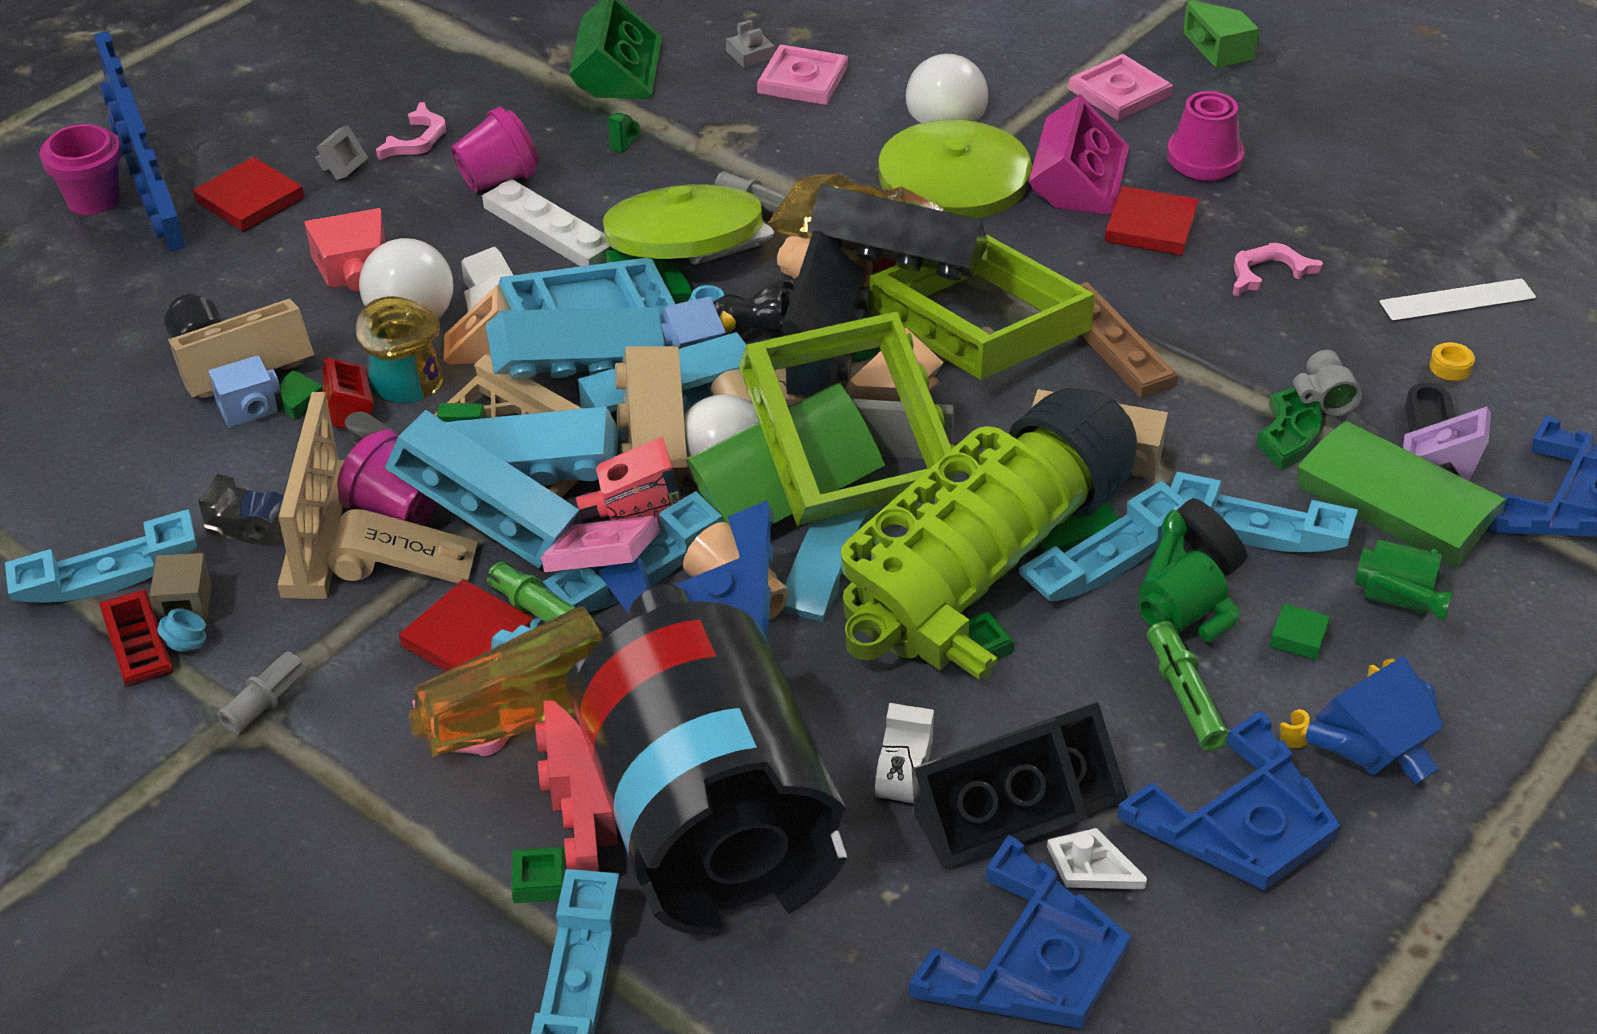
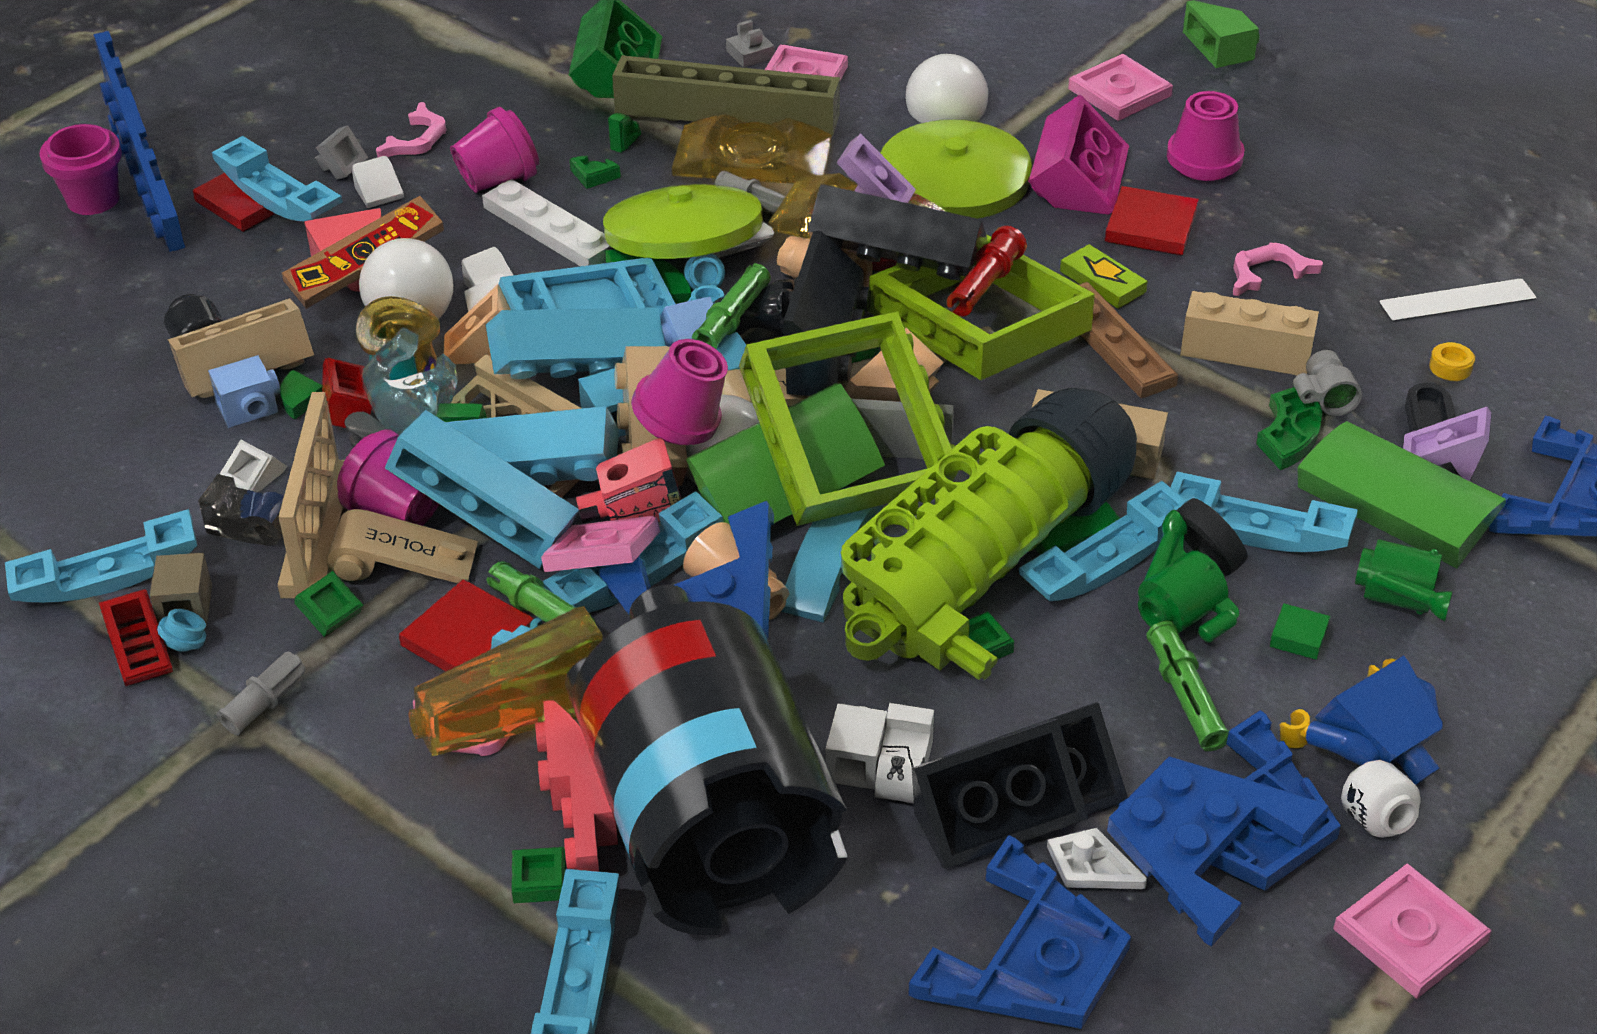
(252, 467): none -> white slope
(269, 186): none -> medium azure slope
(328, 604): none -> green tile
(343, 261): none -> tile
(376, 182): none -> white slope
(404, 400): none -> clear light blue piece
(594, 172): none -> green tile
(683, 394): none -> dark pink piece
(704, 271): none -> medium azure plate
(706, 90): none -> olive brick
(725, 316): none -> bright green pin
(752, 149): none -> clear yellow slope
(855, 745): none -> white brick
(873, 172): none -> lavender slope
(993, 263): none -> red pin
(1105, 275): none -> lime tile
(1188, 818): none -> blue wing
(1248, 333): none -> tan brick
(1381, 799): none -> white head
(1412, 930): none -> bright pink tile

